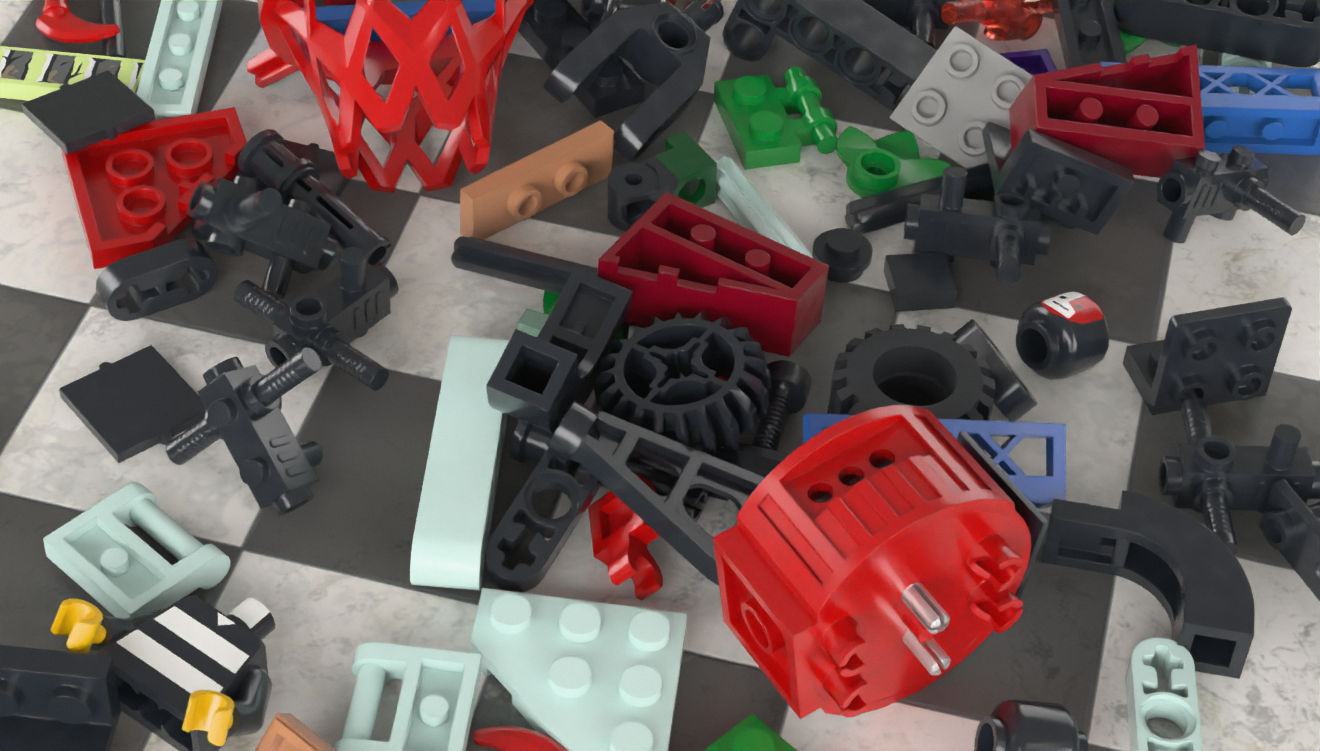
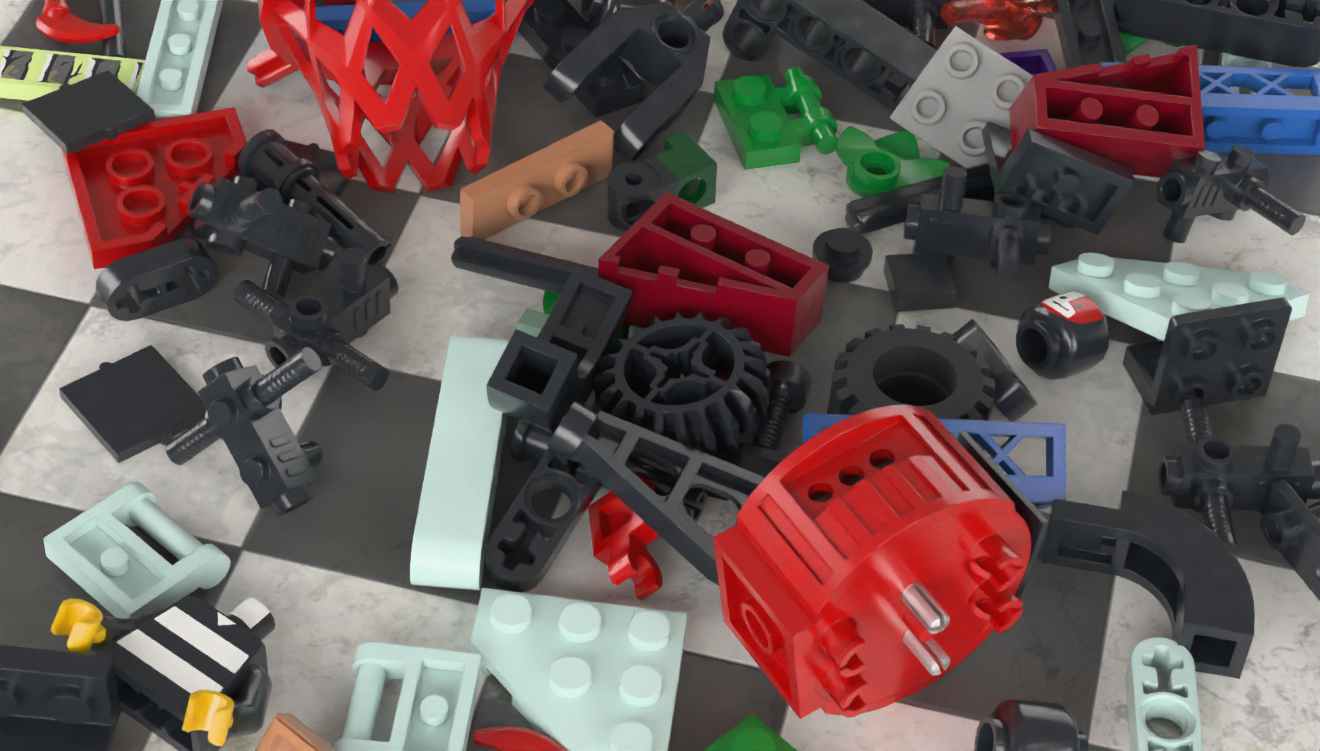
(751, 207): light aqua axle -> none
(1153, 292): none -> light aqua plate

